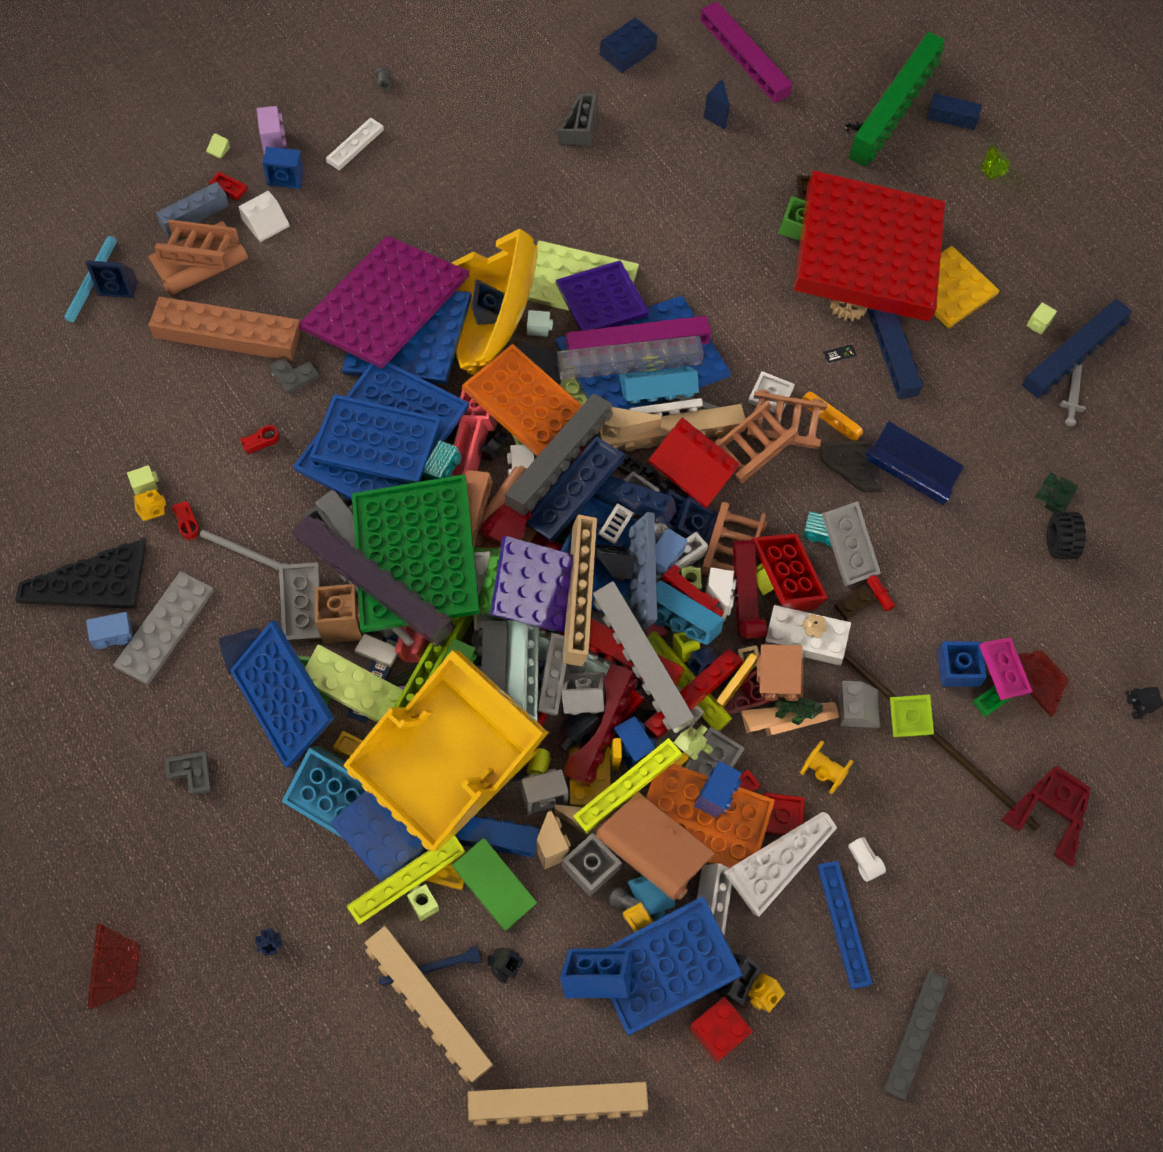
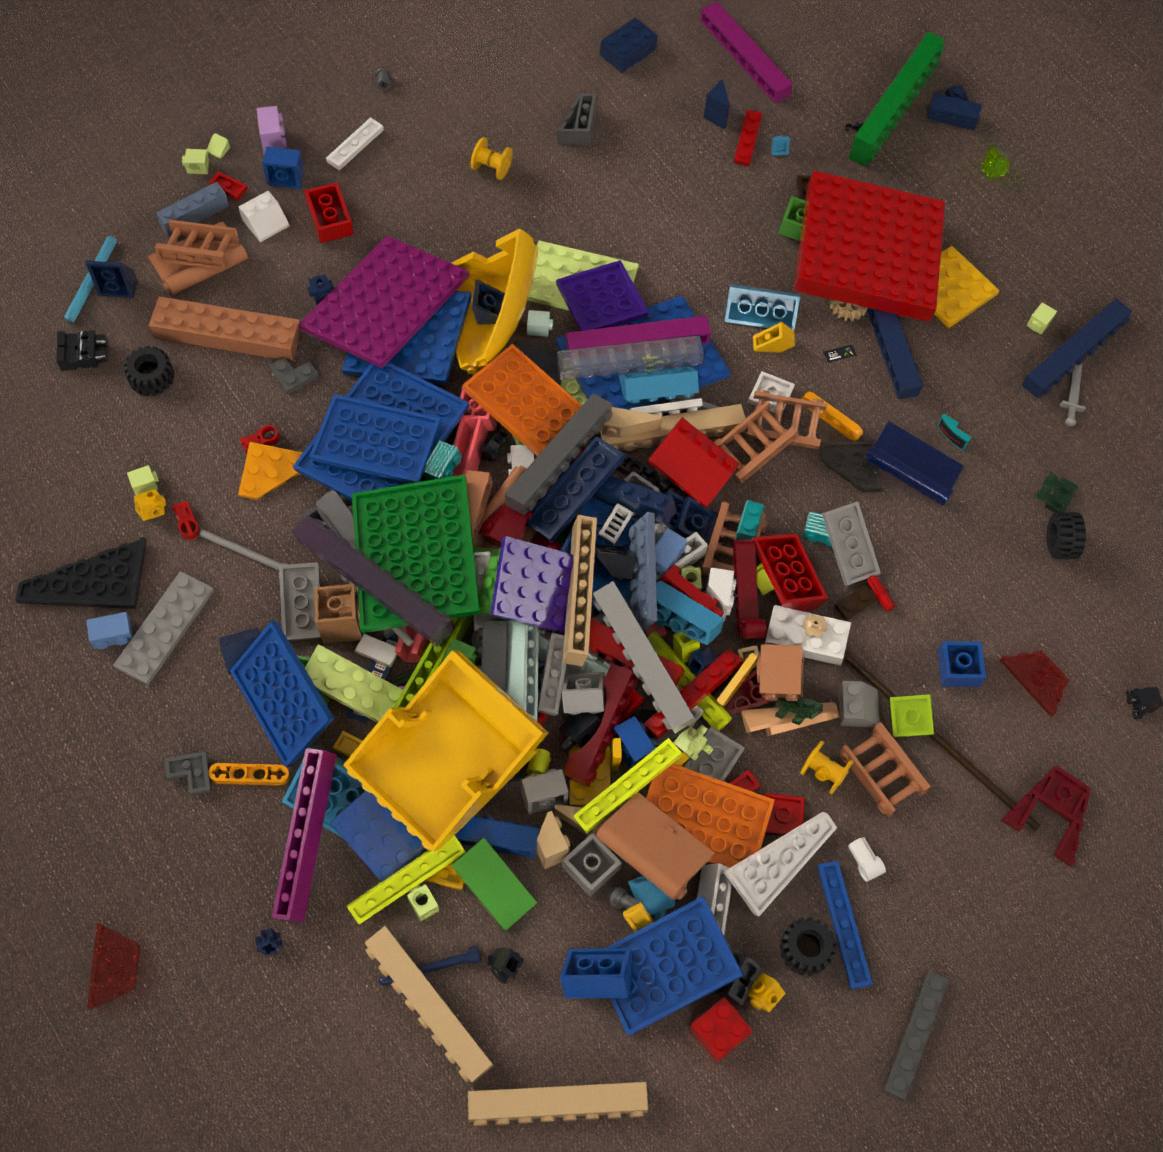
(80, 350): none -> black hips
(144, 359): none -> black tyre
(196, 161): none -> yellowish green brick
(248, 778): none -> light orange beam
(266, 469): none -> light orange plate
(304, 835): none -> magenta brick
(319, 288): none -> dark blue brick
(328, 212): none -> red brick
(493, 159): none -> yellow hose
(717, 790): blue brick -> none
(748, 138): none -> red plate
(749, 521): none -> teal brick
(761, 307): none -> dark azure slope
(774, 339): none -> yellow slope
(780, 145): none -> dark azure tile
(817, 932): none -> black tyre
(892, 752): none -> nougat fence
(949, 429): none -> slope
(957, 92): none -> dark blue plate
(989, 702): green plate -> none
(1005, 668): dark pink plate -> none

